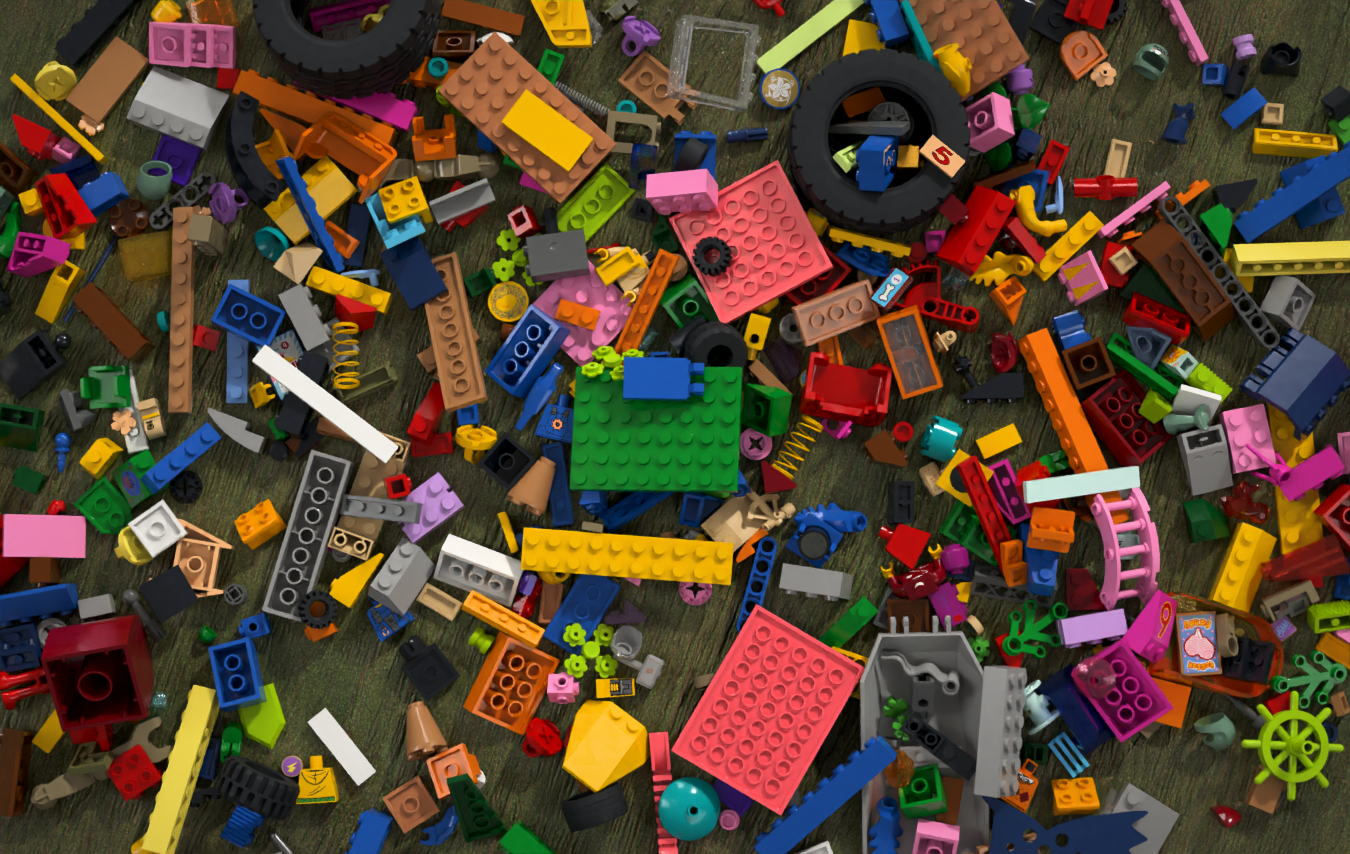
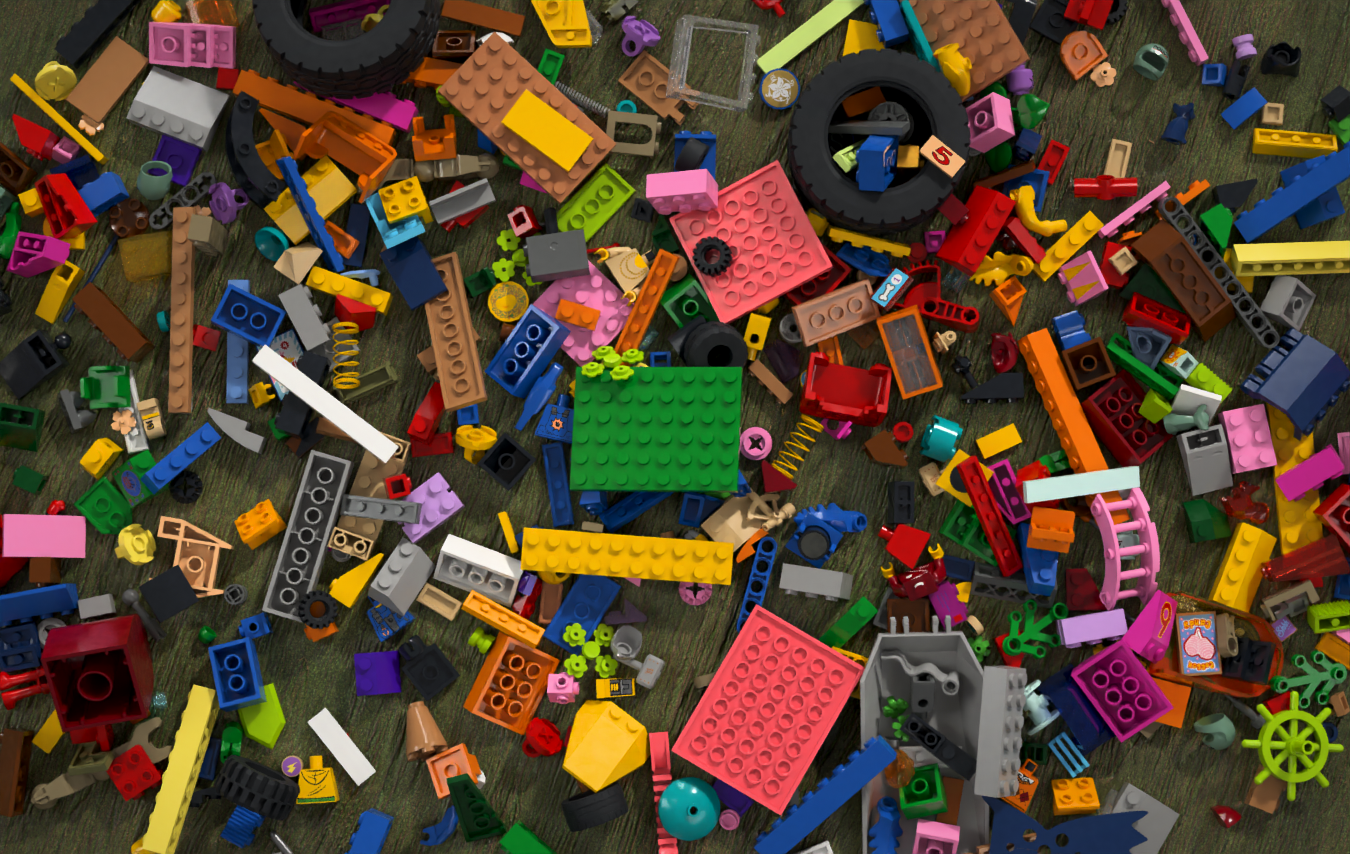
(62, 442): blue bar -> none
(157, 528): white tile -> none
(278, 451): black piece -> none
(377, 673): none -> dark purple slope
(411, 804): nougat plate -> none
(438, 68): teal tile -> none
(534, 487): medium nougat cone -> none
(617, 266): yellow tile -> none
(642, 163): panel -> none
(660, 379): blue tile -> none
(747, 135): dark blue axle -> none
(766, 409): green slope -> none
(954, 558): magenta head -> none
(1013, 567): orange slope -> none
(1058, 207): light blue bar -> none
(1096, 668): clear pink dish -> none
(1279, 473): dark pink plant -> none

